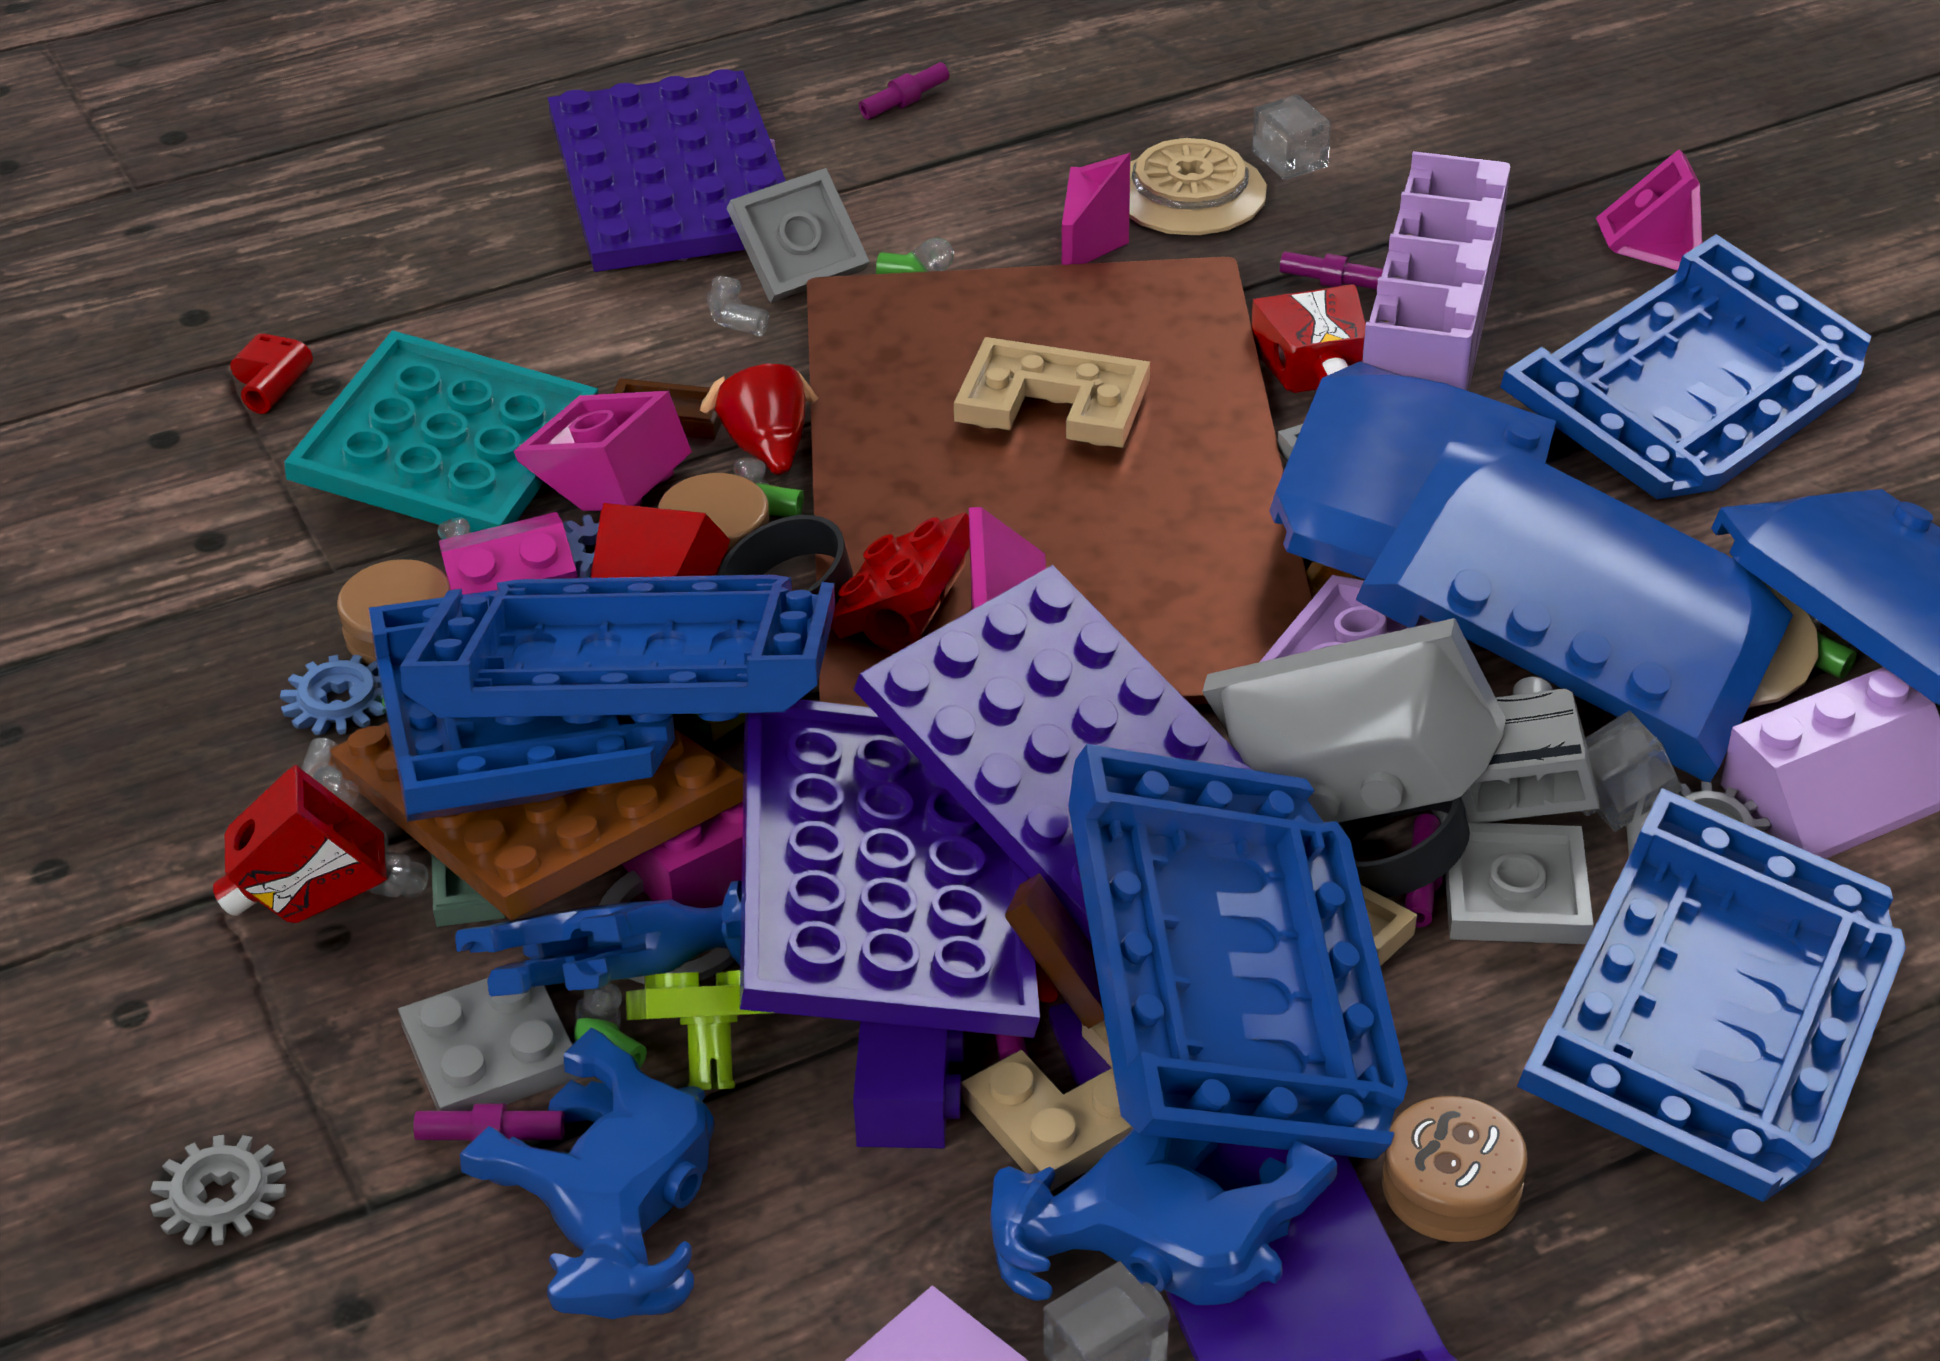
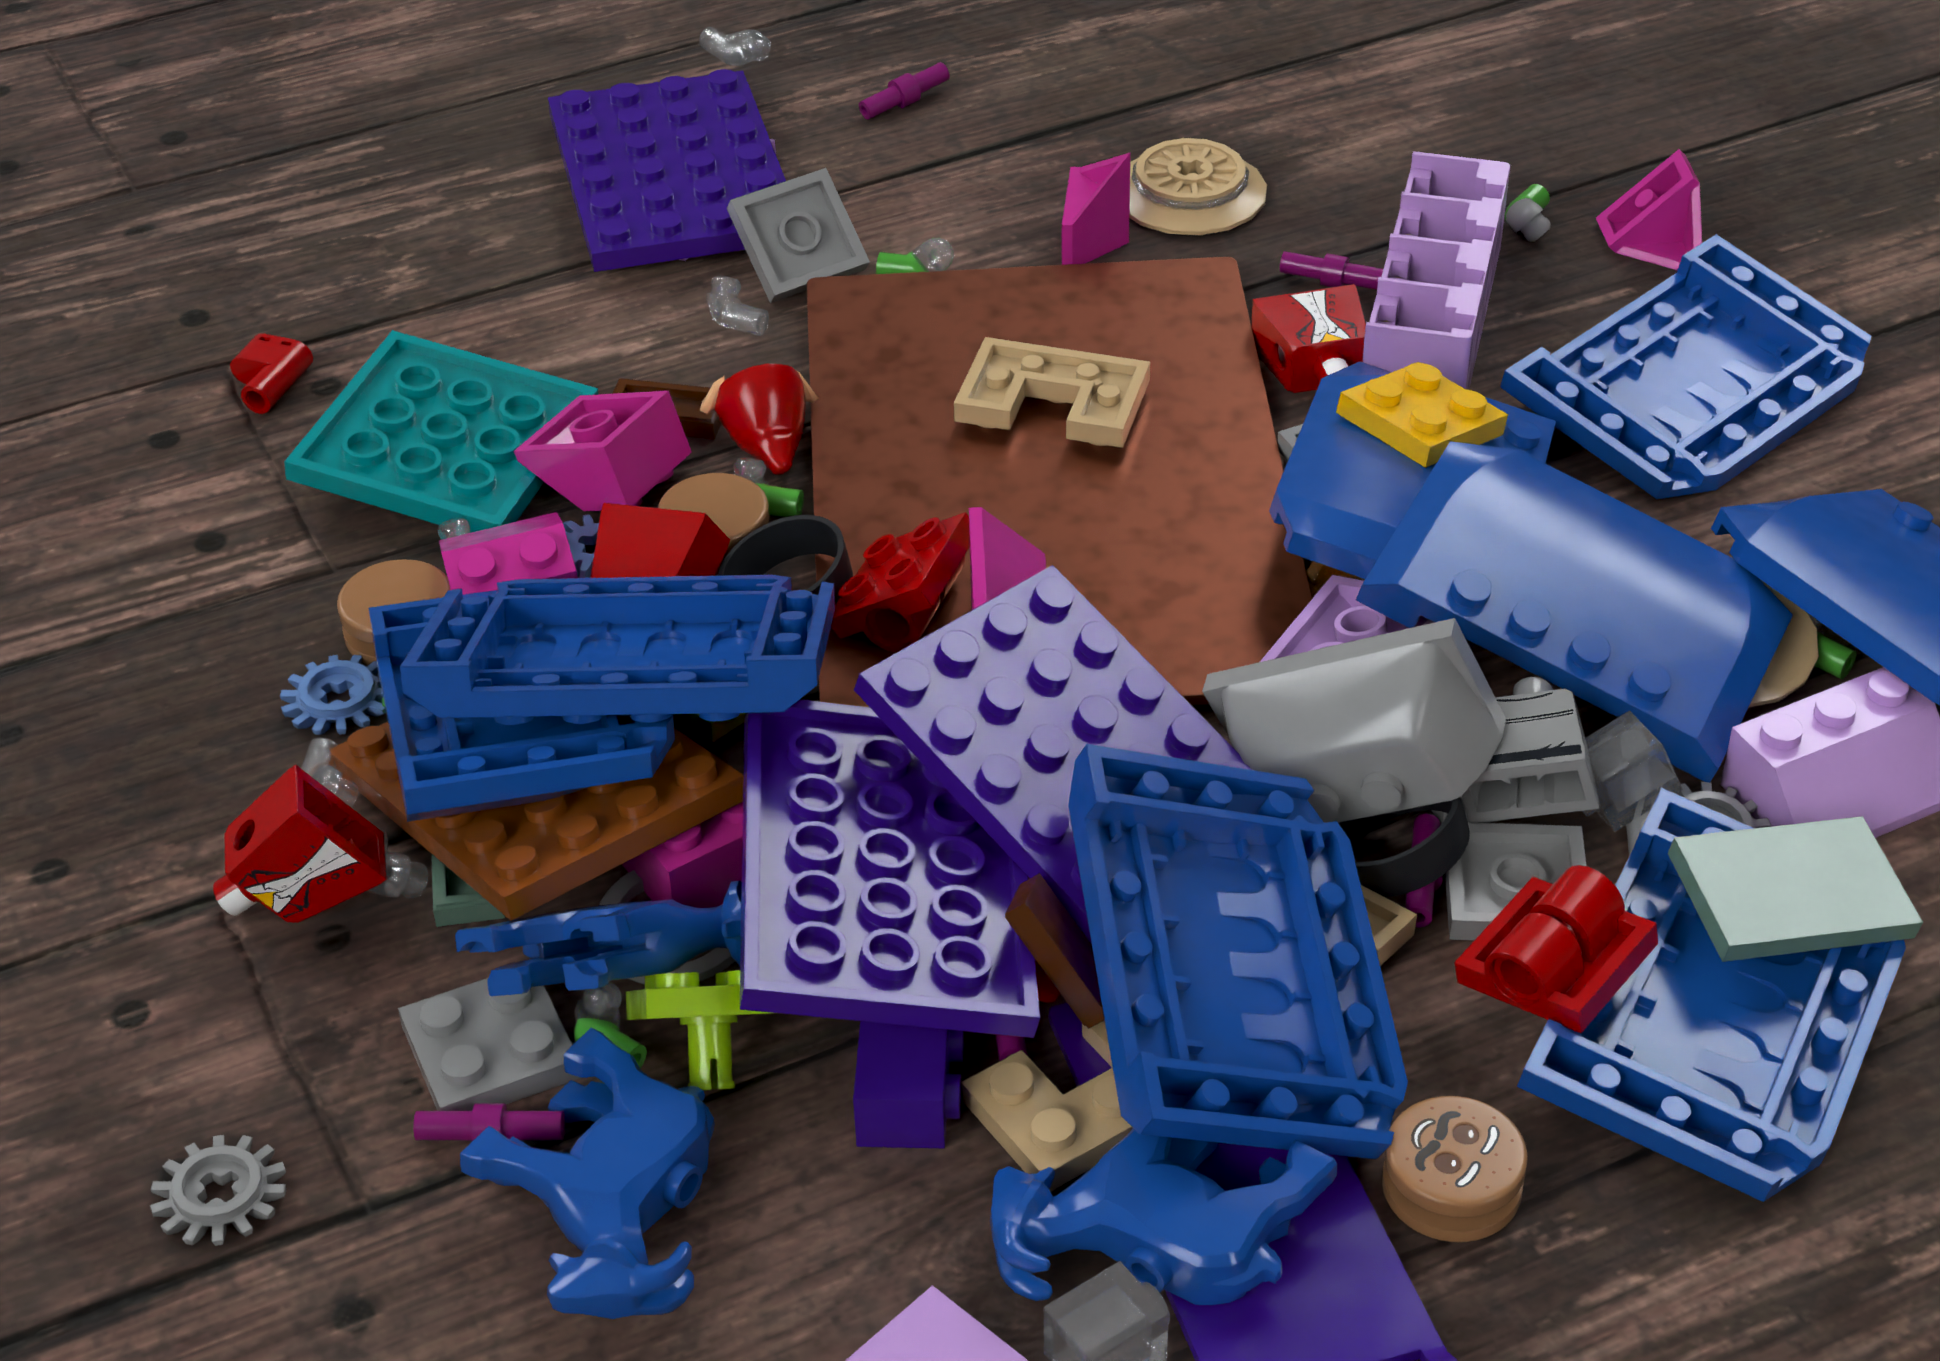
(737, 47): none -> clear arm
(1291, 137): clear brick -> none
(1421, 412): none -> yellow plate
(1526, 215): none -> light grey arm
(1559, 948): none -> red plate
(1793, 888): none -> tile

